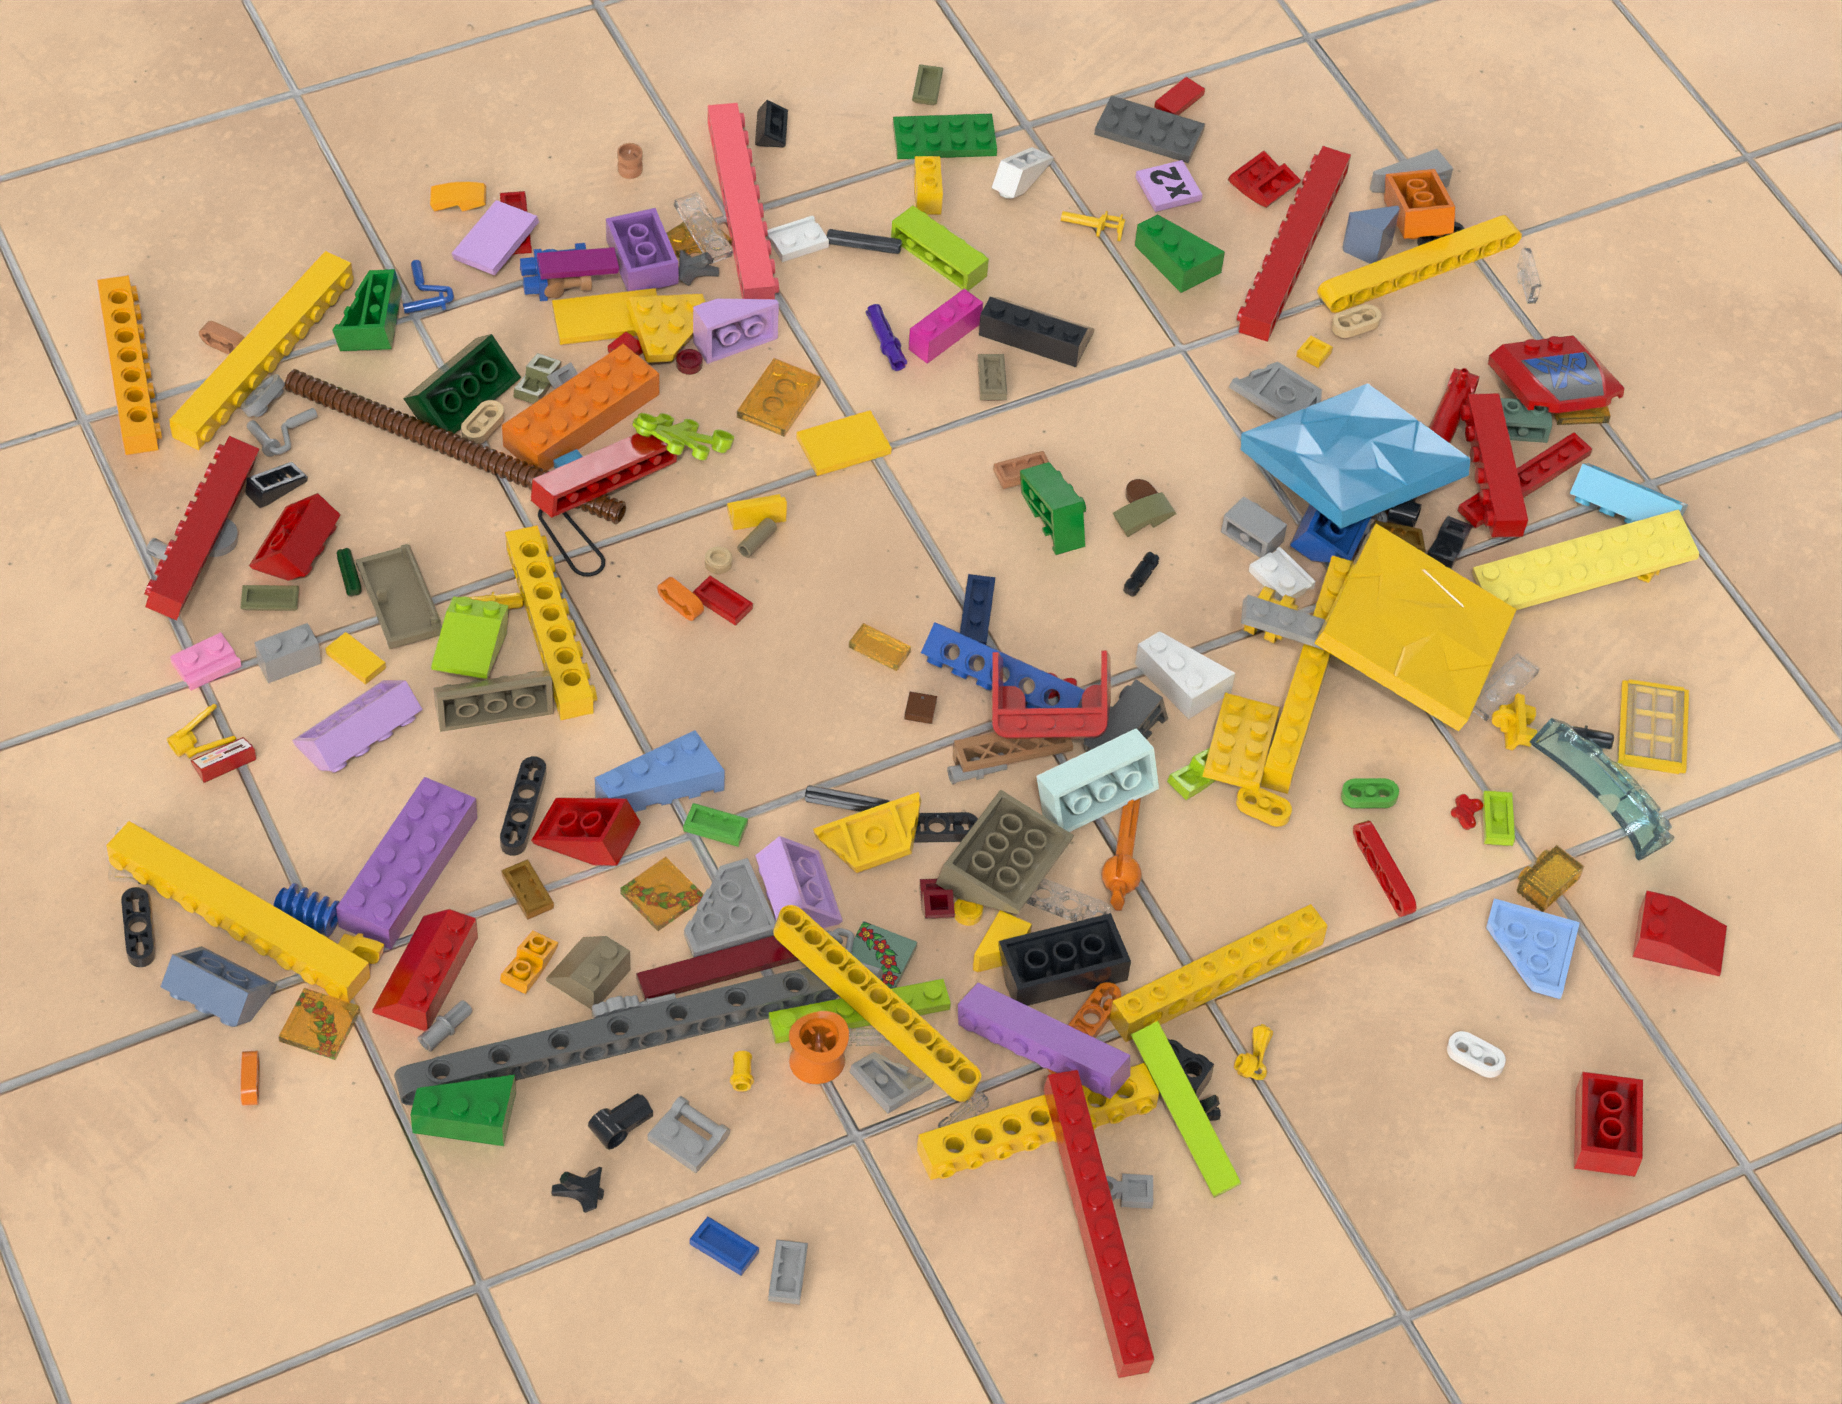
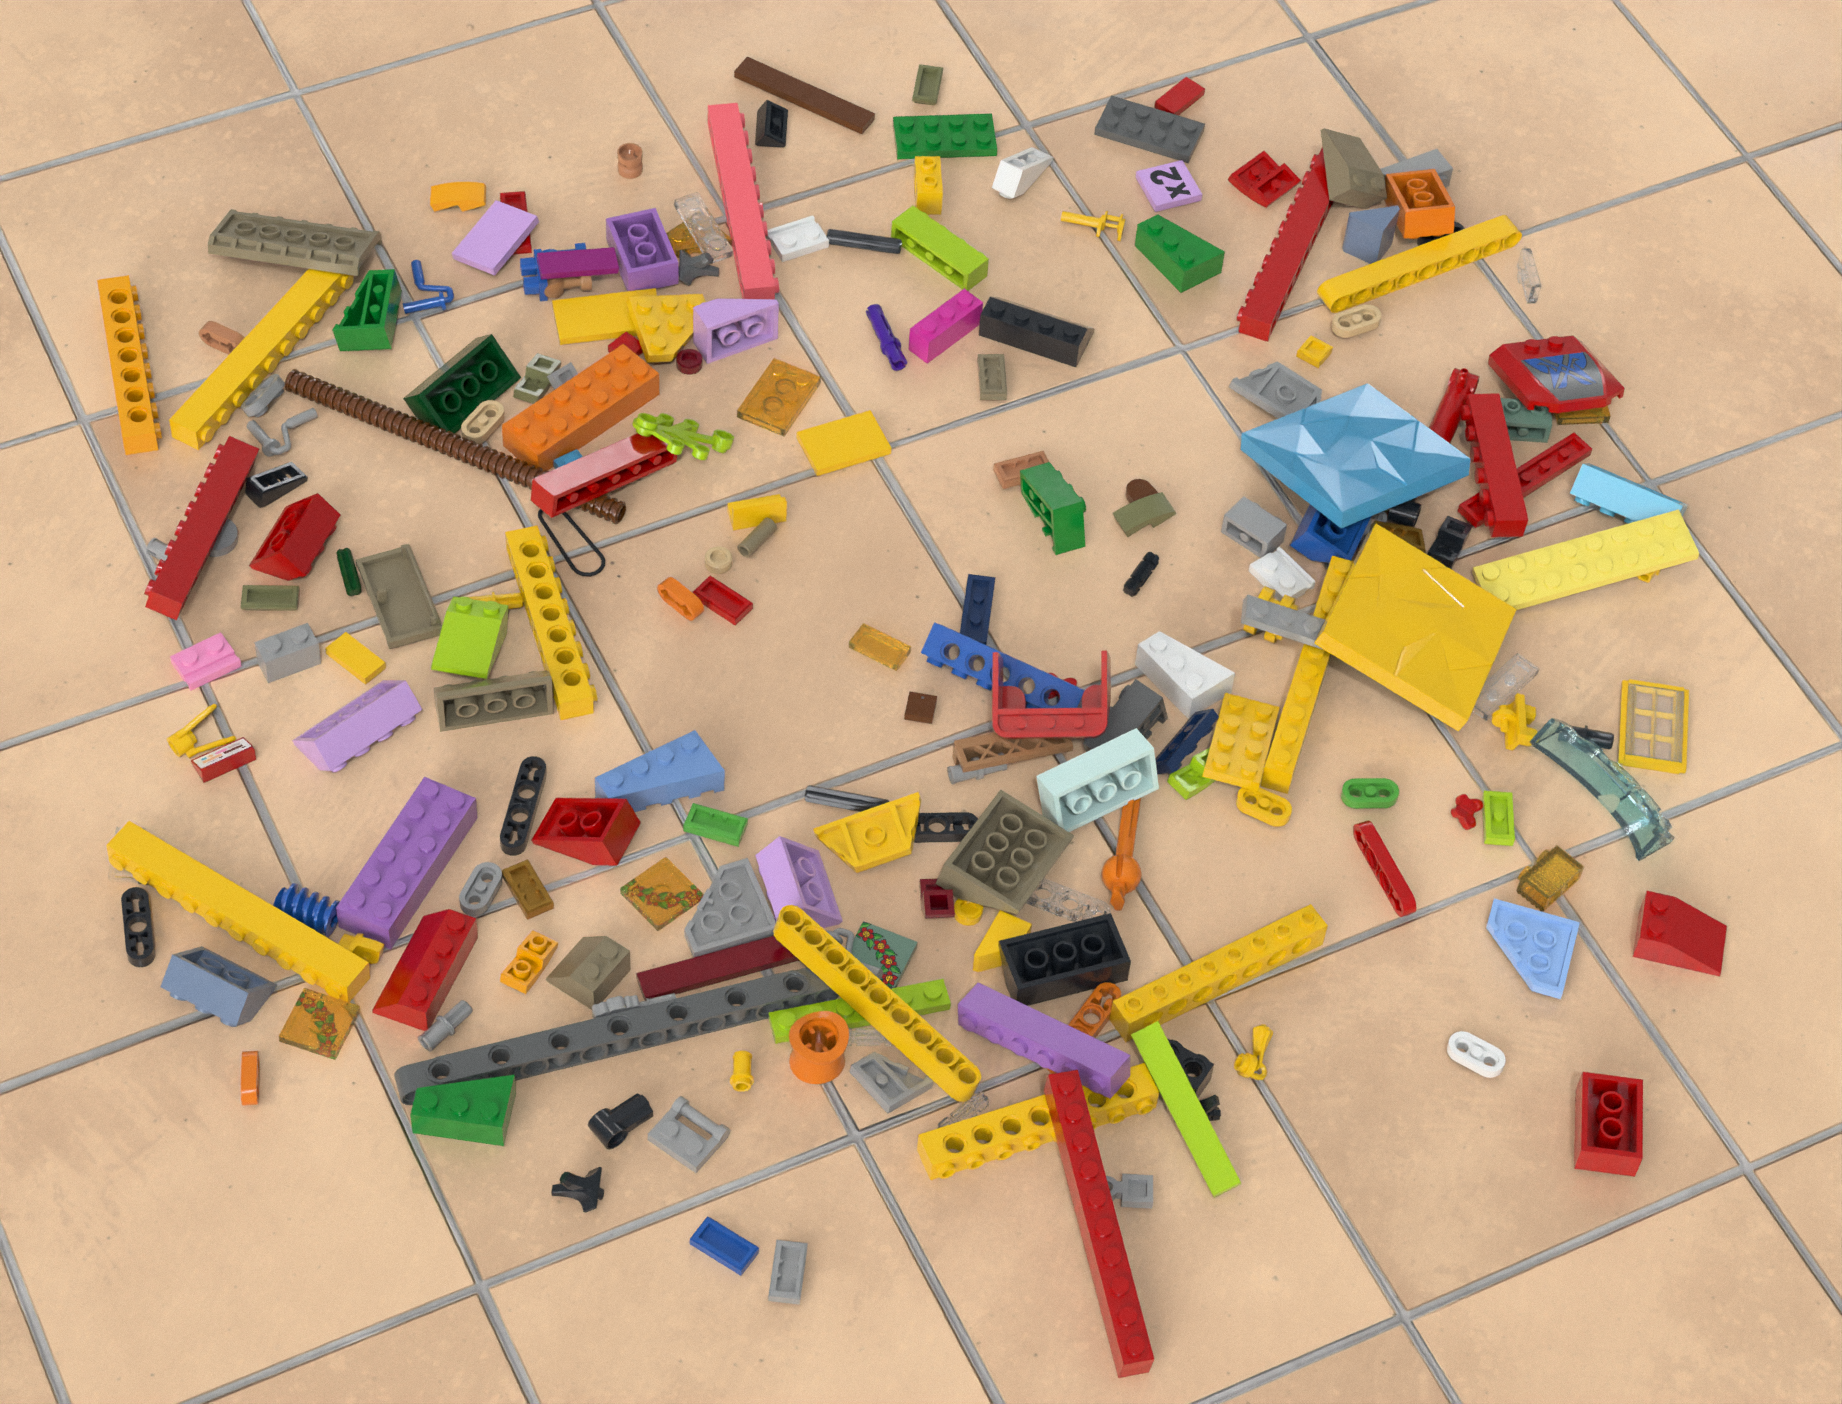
(292, 242): none -> dark tan ladder
(479, 891): none -> light grey plate
(804, 95): none -> reddish brown tile
(1185, 741): none -> dark blue plate
(1351, 171): none -> dark tan slope

